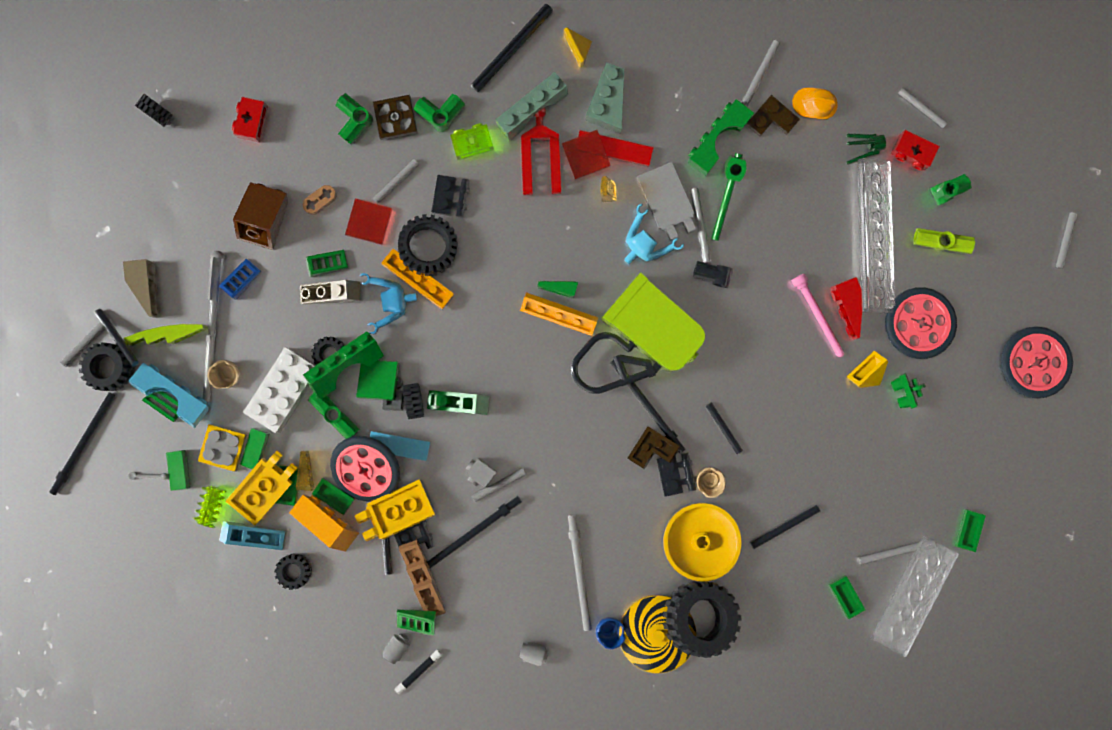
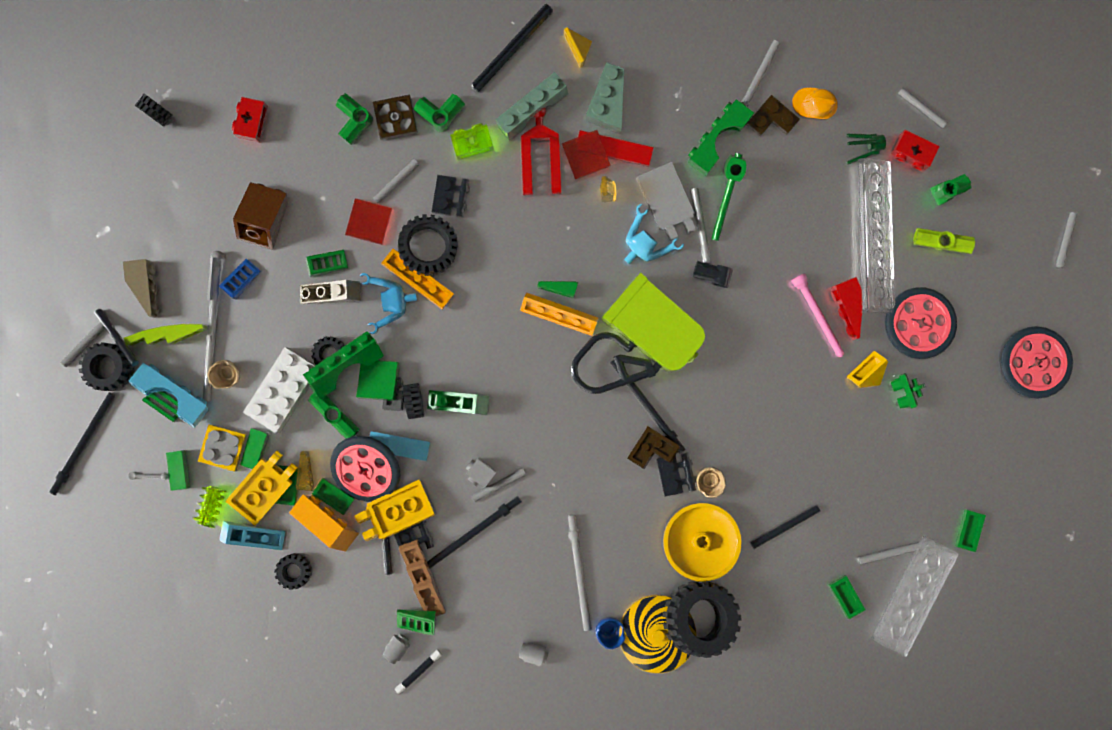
(319, 206): medium nougat beam -> none
(724, 428): black bar -> none

